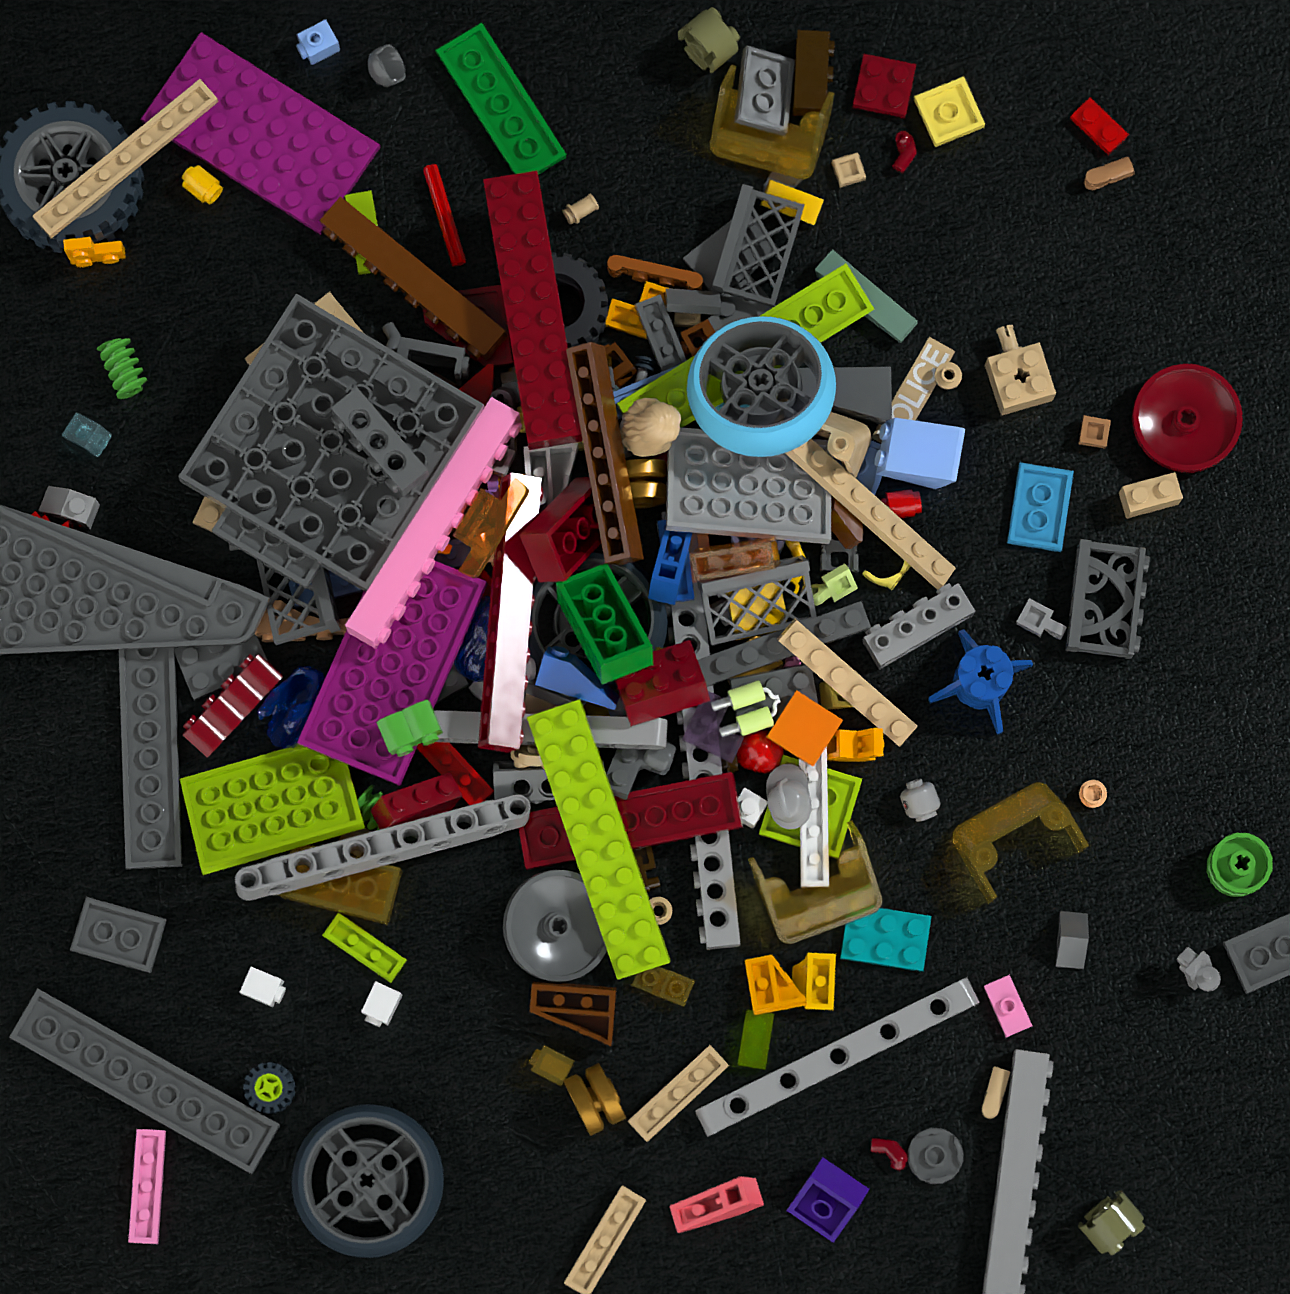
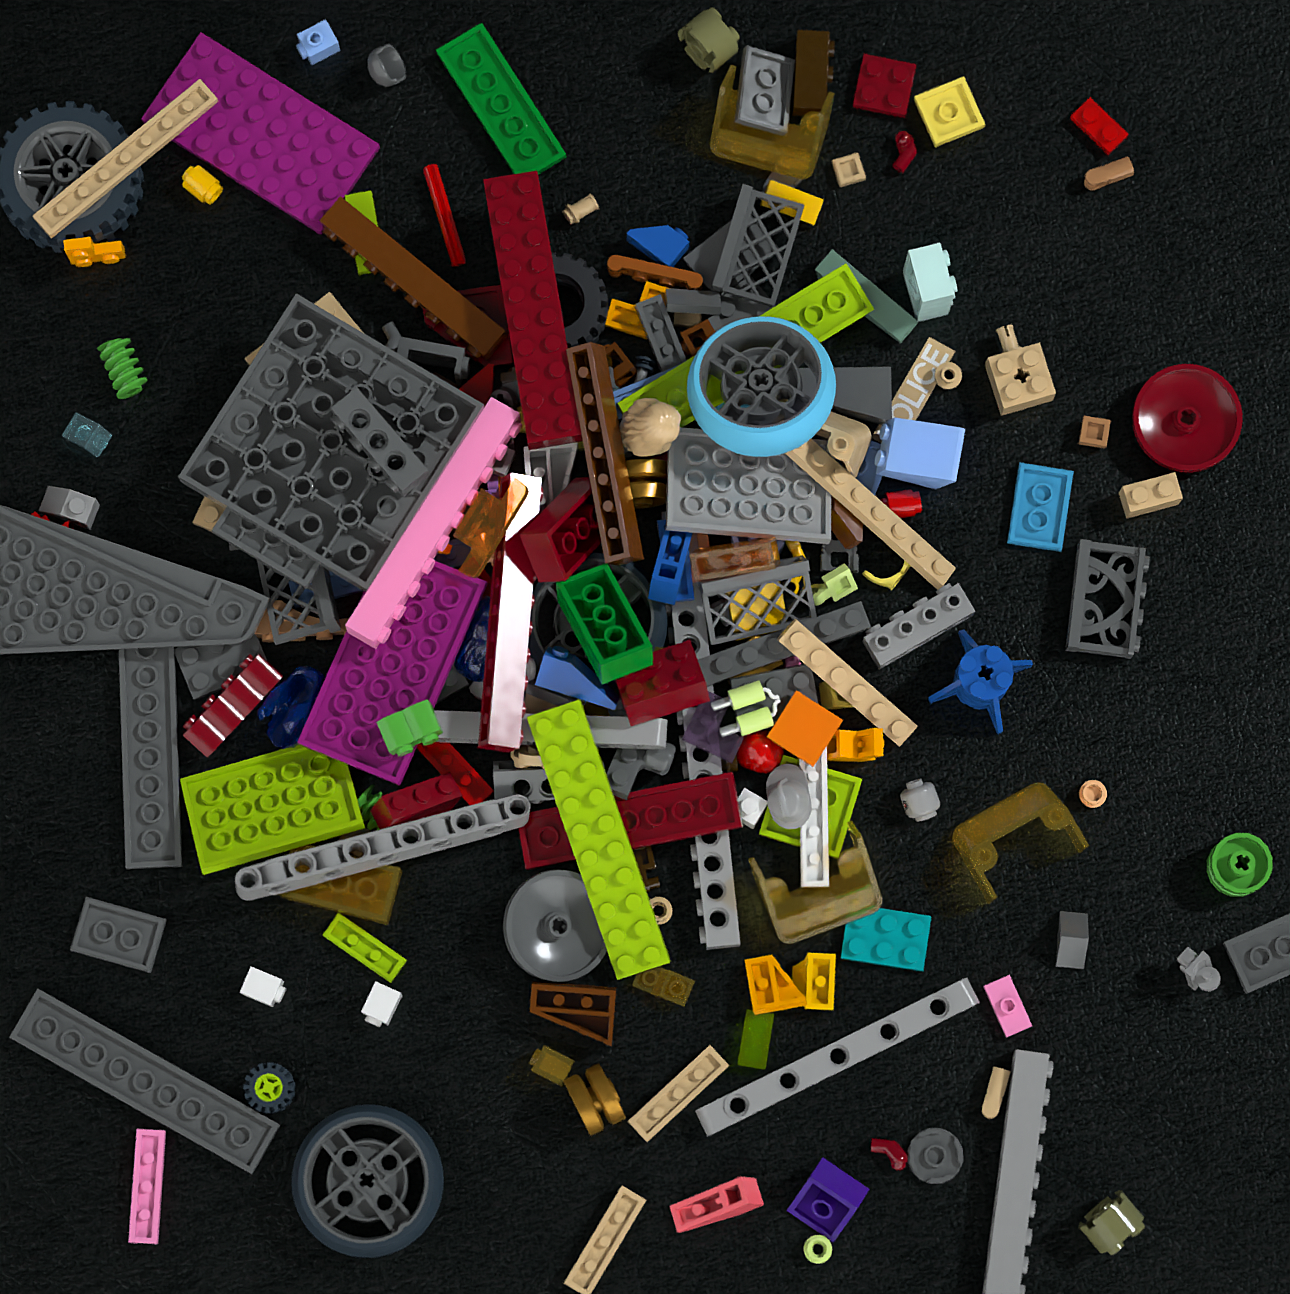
(660, 243): none -> blue slope
(827, 1249): none -> yellowish green plate
(929, 281): none -> light aqua brick
(1037, 619): light grey plate -> none

